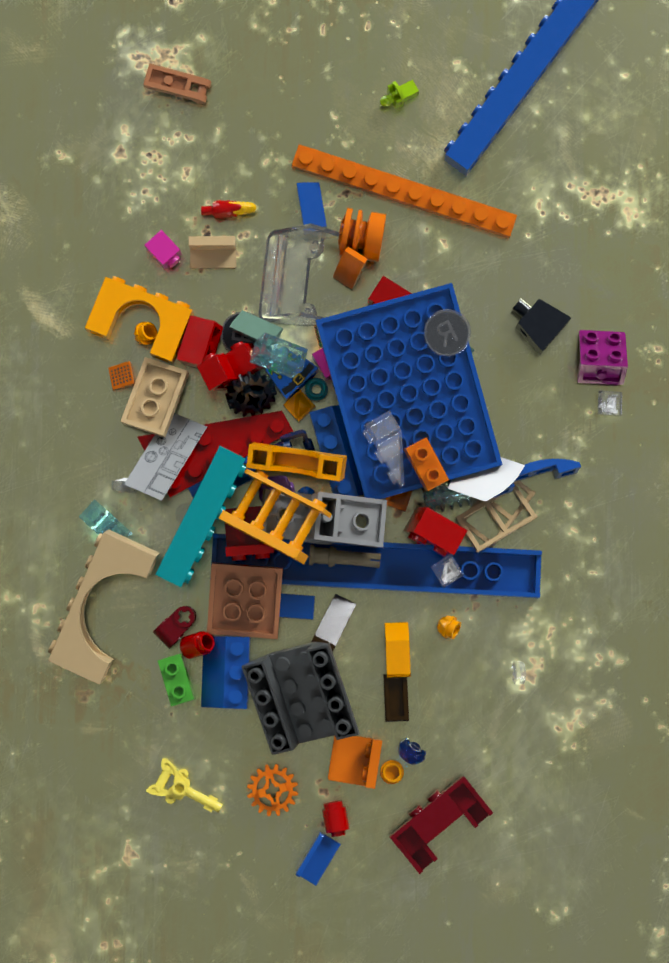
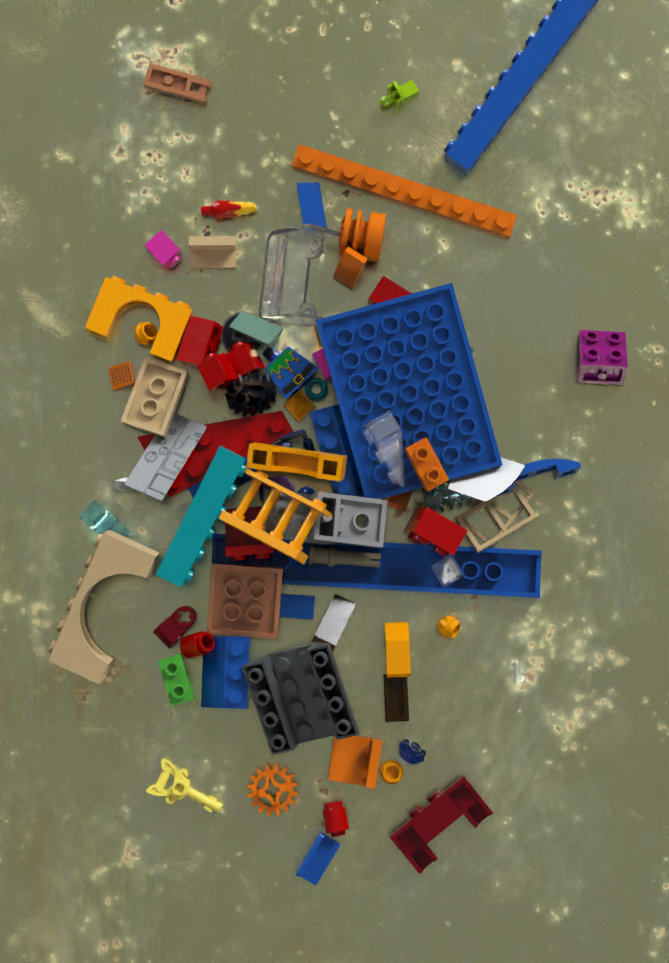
(278, 355): clear light blue brick -> none
(447, 332): clear tile -> none
(540, 323): black torso -> none
(609, 403): clear tile -> none

